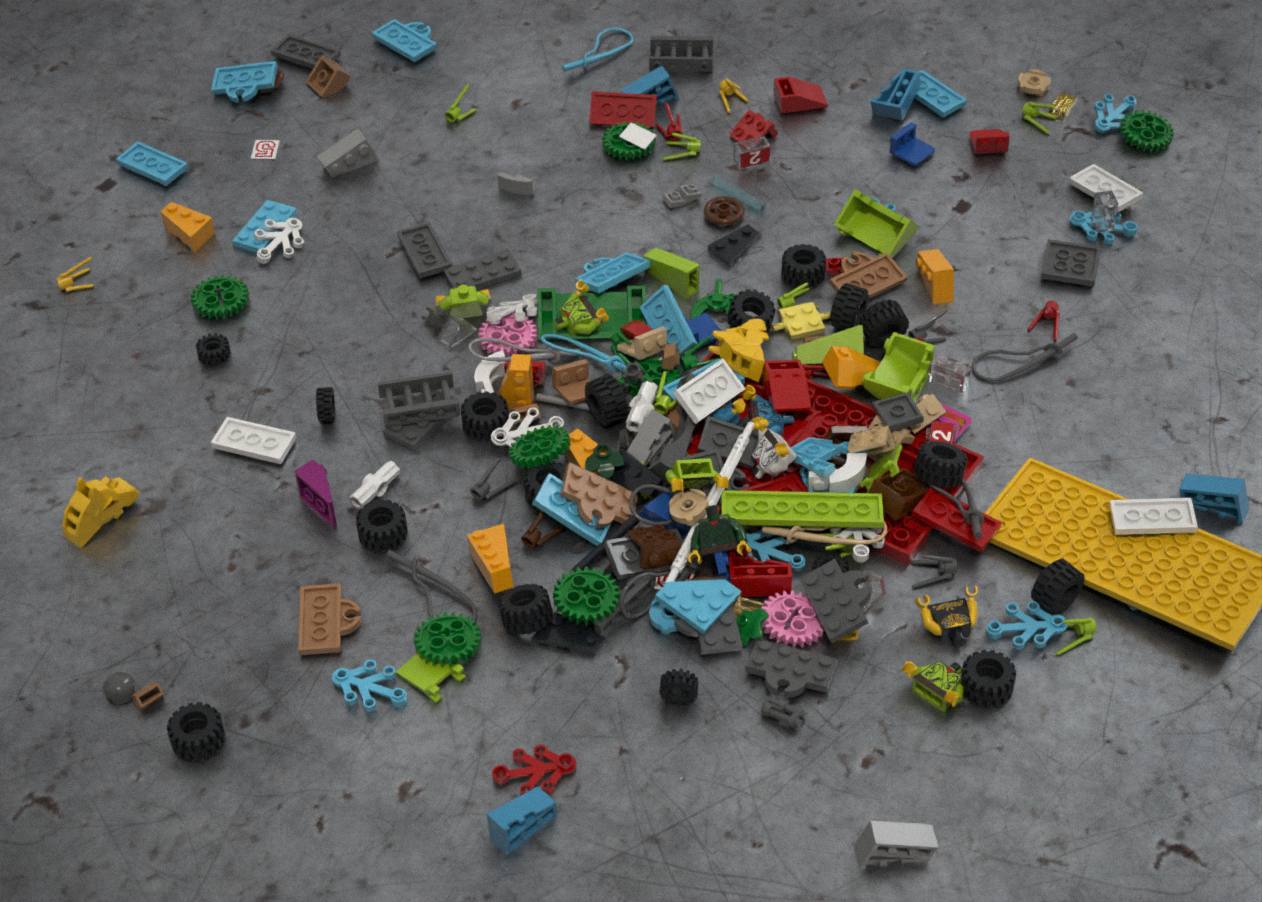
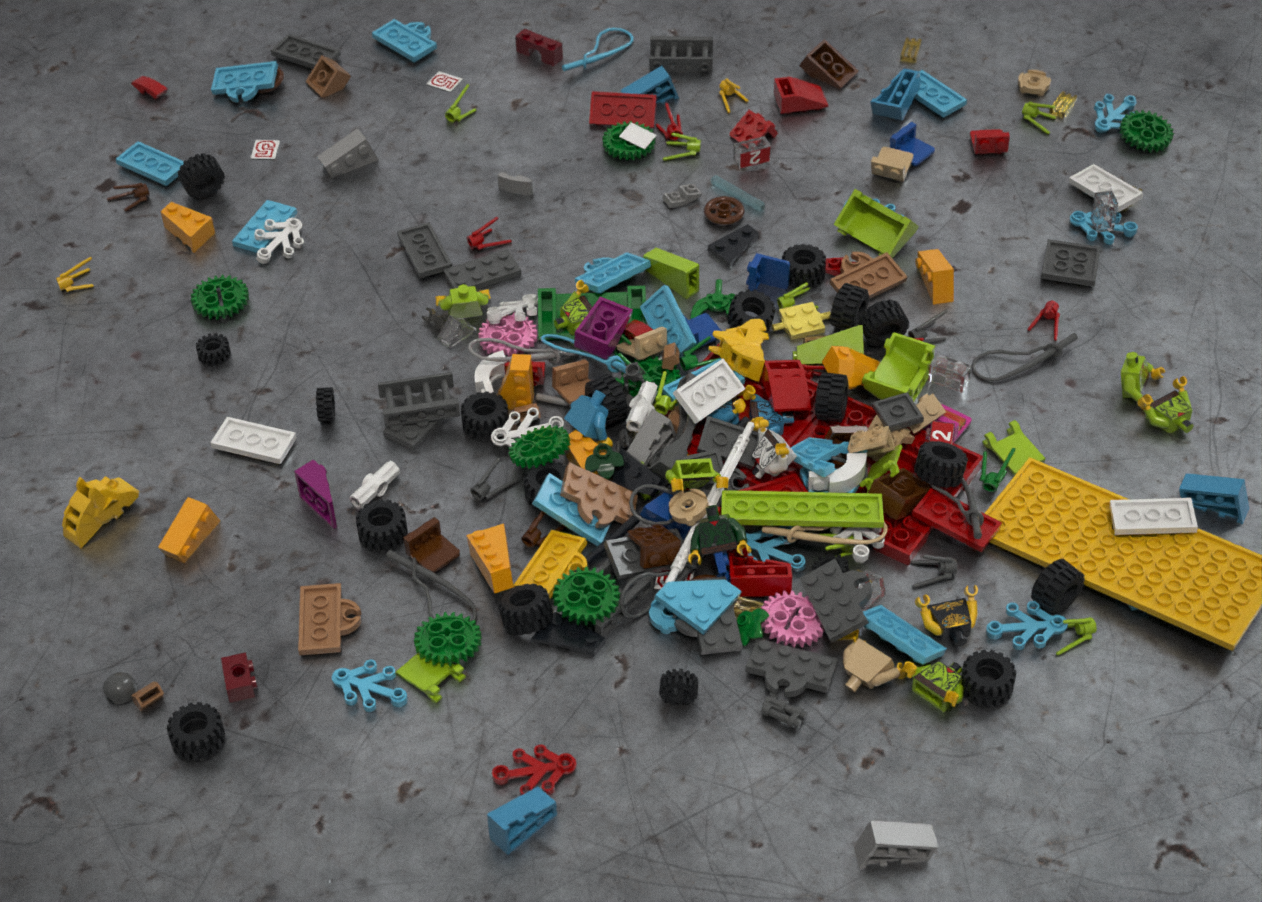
(140, 191): none -> reddish brown plant
(149, 85): none -> red slope
(188, 530): none -> light orange wedge
(201, 176): none -> black tyre
(238, 677): none -> dark red brick
(430, 546): none -> reddish brown bracket
(444, 81): none -> white sticker
(476, 238): none -> red plant
(549, 49): none -> dark red arch
(552, 559): none -> yellow plate
(590, 417): none -> dark azure torso
(602, 328): none -> magenta slope
(768, 271): none -> blue bracket
(828, 65): none -> reddish brown slope
(831, 397): none -> black tyre
(868, 666): none -> tan torso
(891, 163): none -> tan bracket
(903, 635): none -> medium azure plate
(911, 42): none -> clear yellow tile
(992, 480): none -> green plant
(1016, 440): none -> lime flag
(1136, 375): none -> lime torso
(1171, 410): none -> torso

